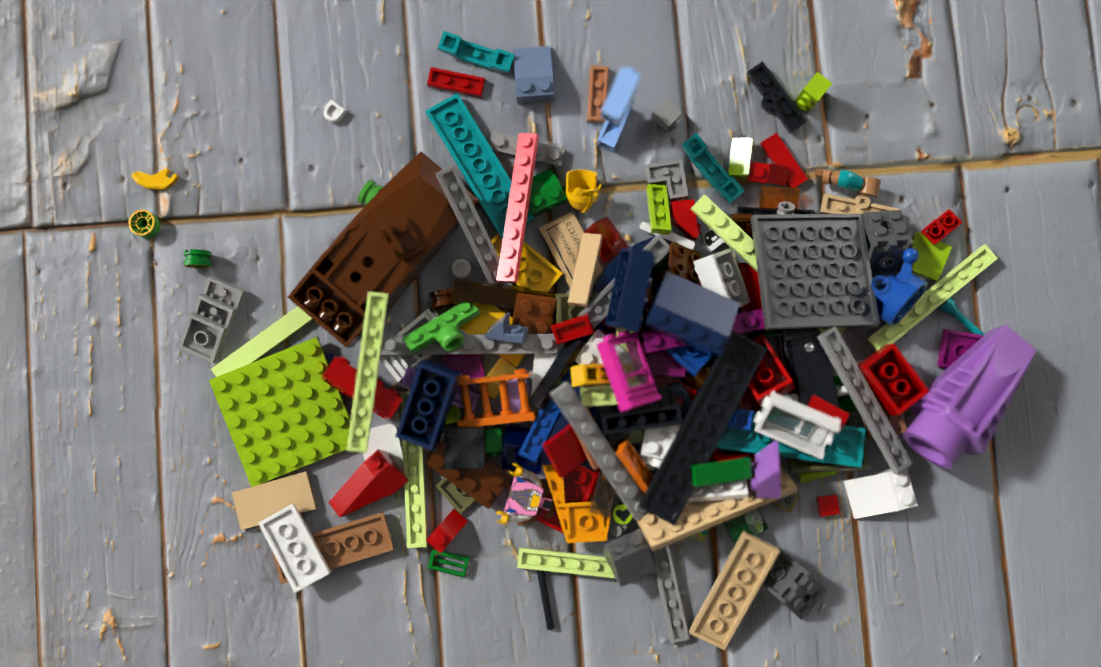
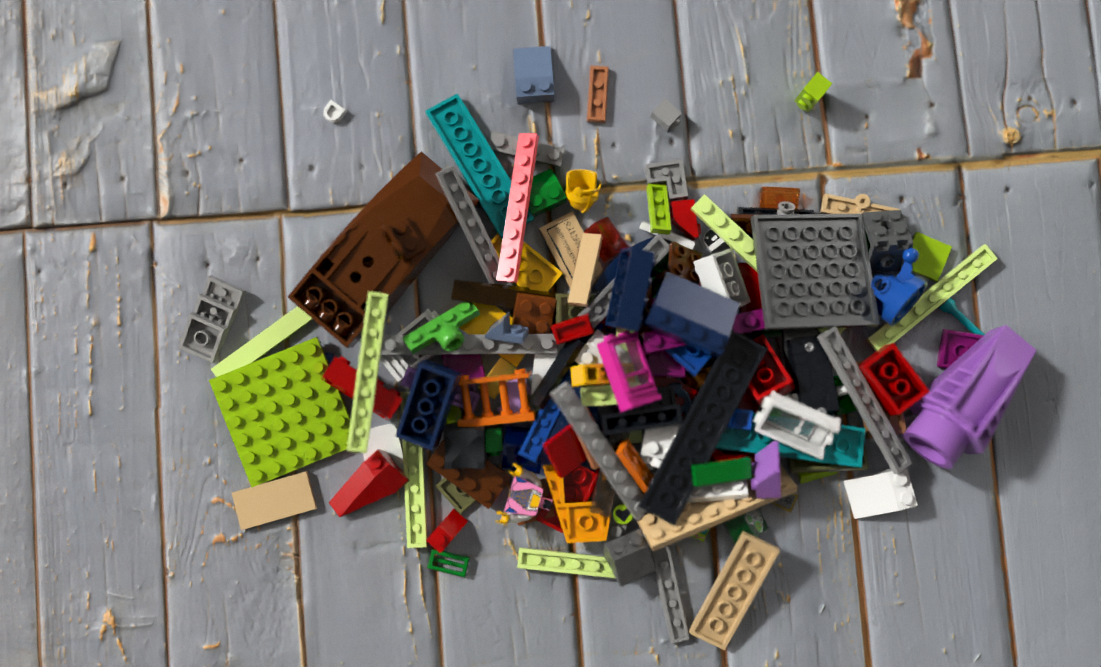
(138, 220): bright green wheel -> none
(157, 181): yellow piece -> none
(197, 258): green wheel -> none
(294, 547): white plate -> none
(351, 542): medium nougat plate -> none
(368, 191): bright green wheel -> none
(442, 299): reddish brown wheel -> none
(456, 82): red tile -> none
(461, 268): white tile -> none
(475, 54): teal slope -> none
(545, 599): black bar -> none
(618, 108): light blue arch -> none
(710, 169): teal slope -> none
(740, 157): slope -> none
(768, 173): red slope -> none
(775, 97): black hinge -> none
(780, 155): red tile -> none
(795, 587): dark grey bracket -> none
(828, 409): red tile -> none
(828, 505): red tile -> none
(850, 181): medium nougat piece -> none
(941, 227): red slope -> none

